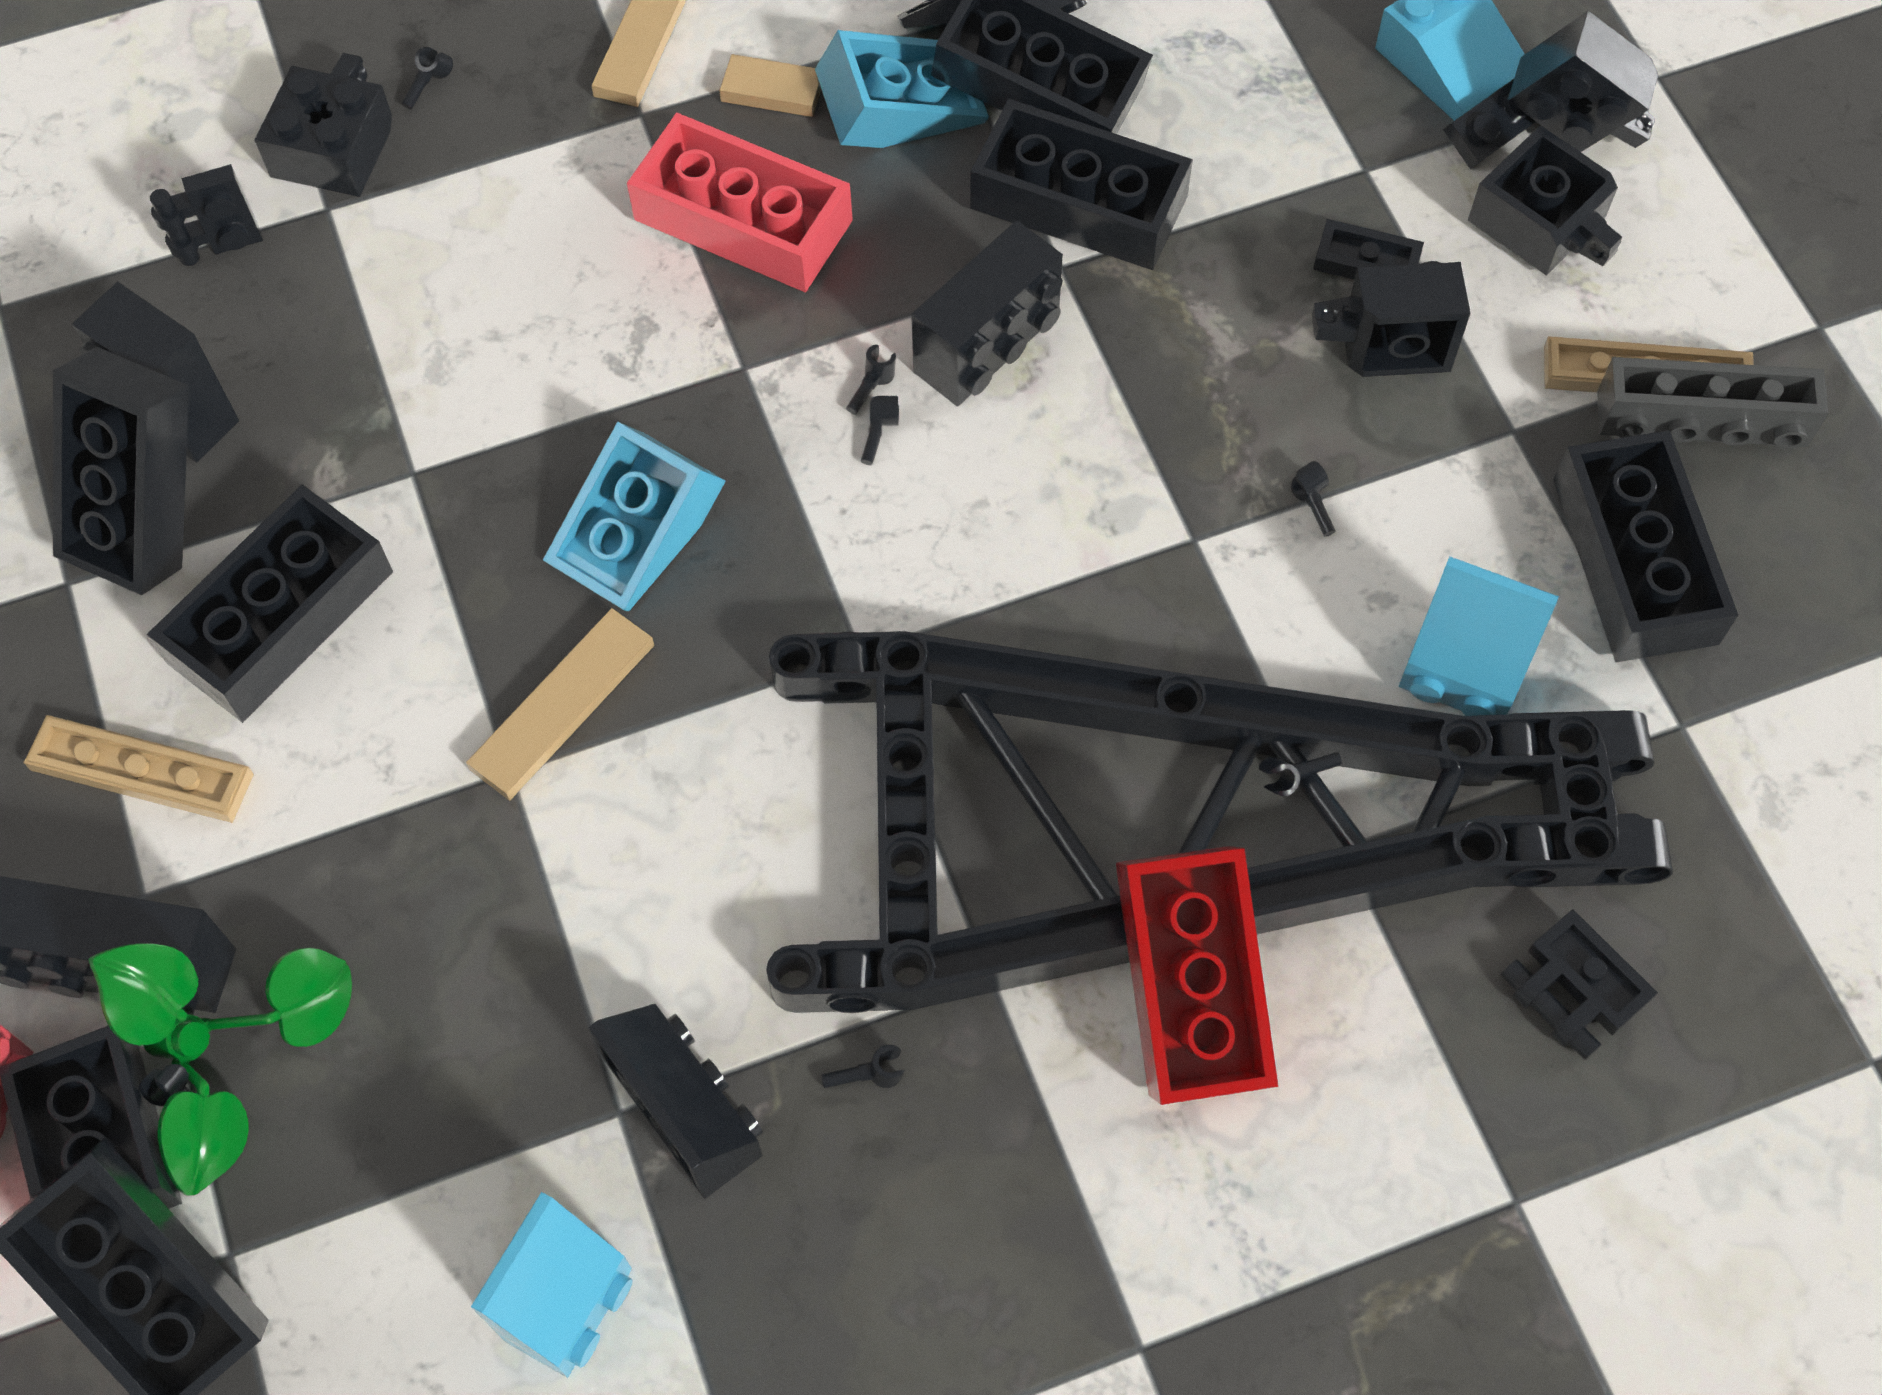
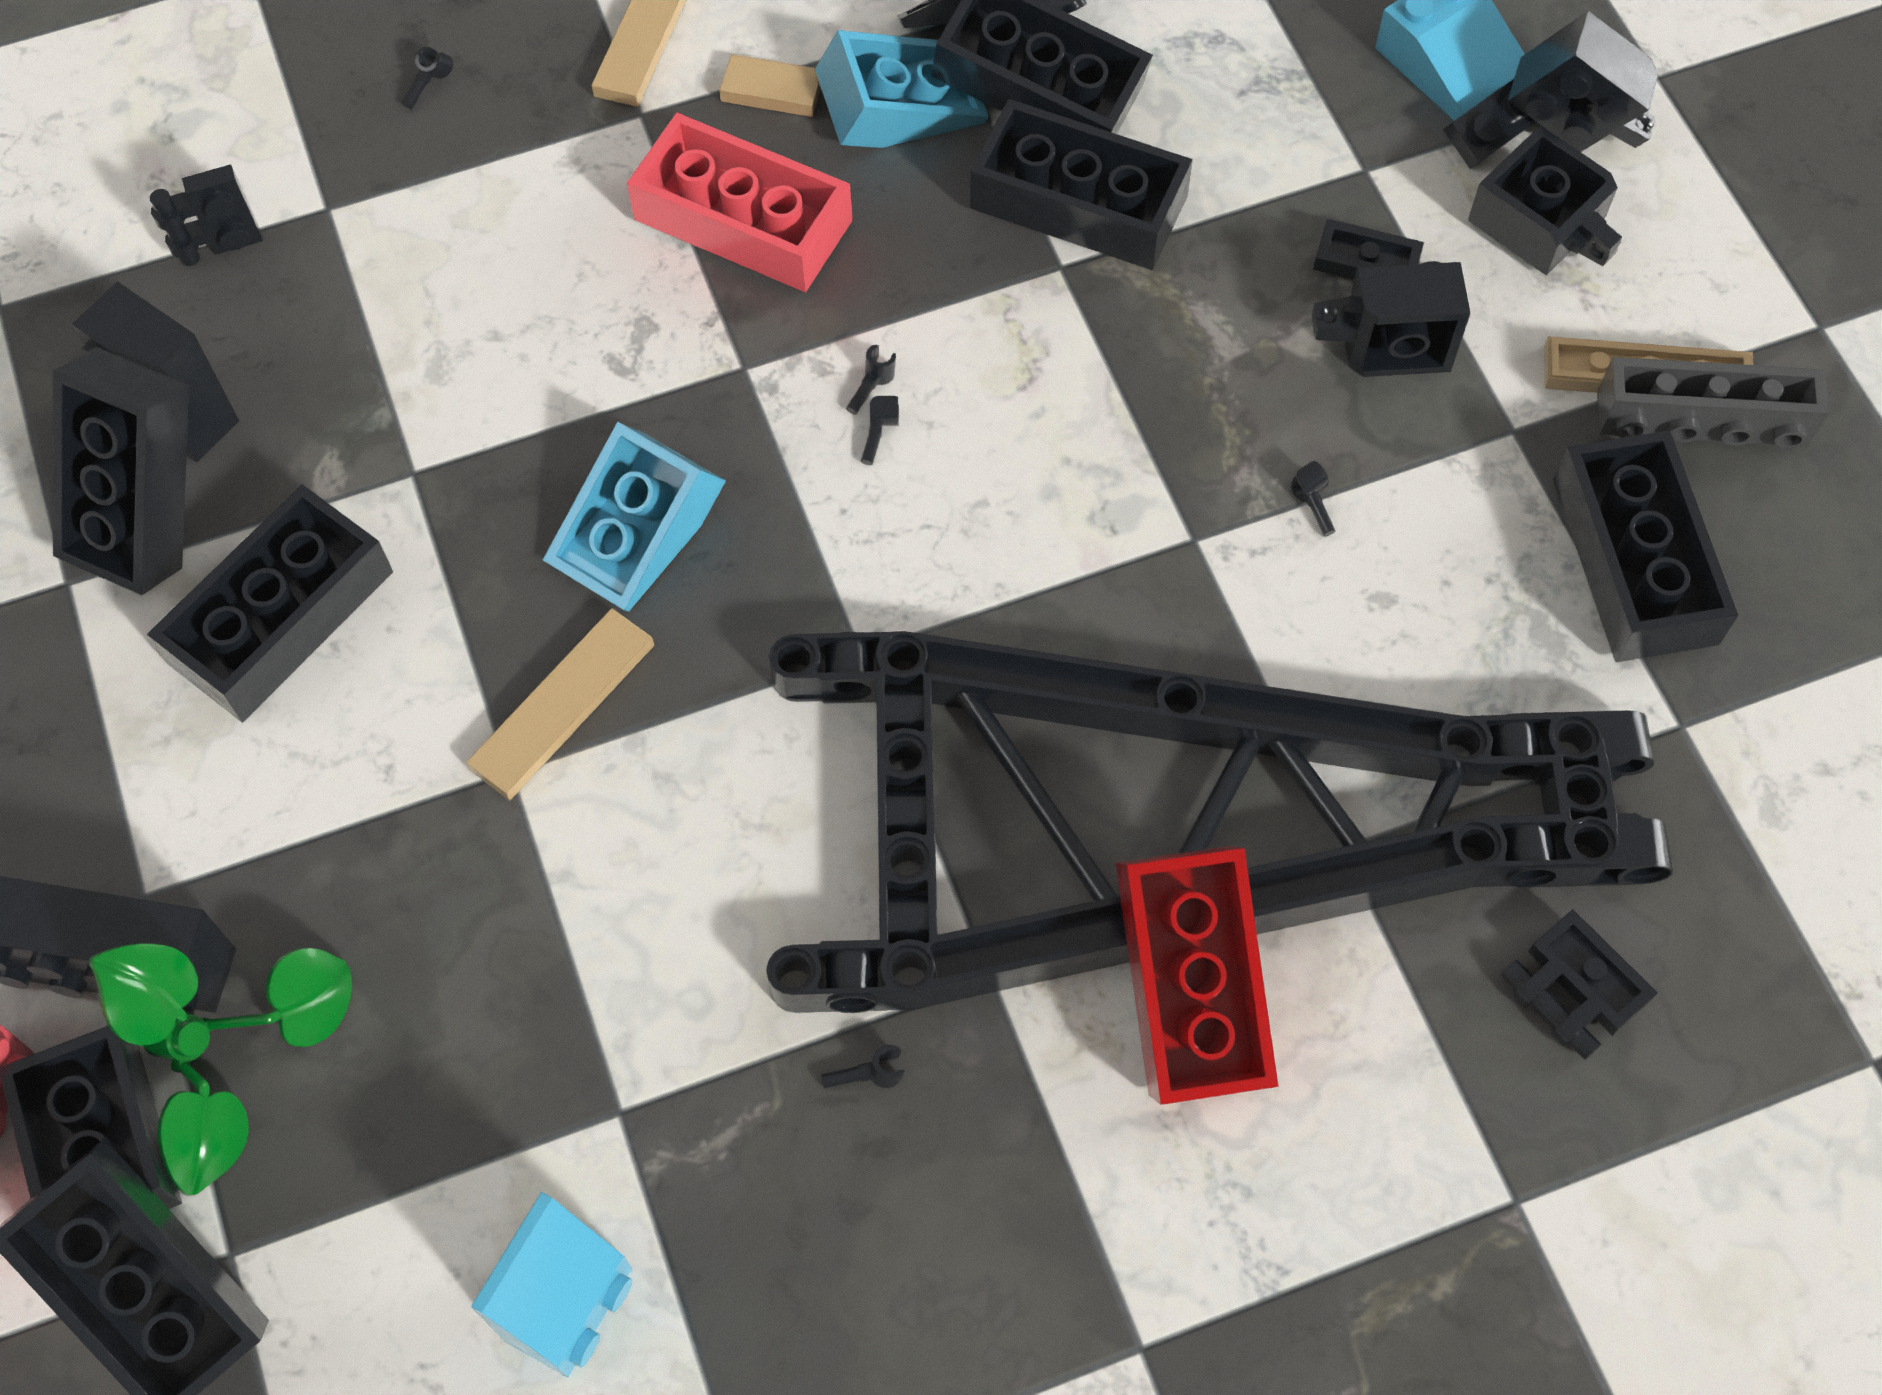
(139, 768): tan tile -> none
(164, 1083): black hand -> none
(326, 127): black hinge -> none
(679, 1095): black slope -> none
(987, 313): black brick -> none
(1294, 772): black hand -> none
(1477, 640): medium azure slope -> none

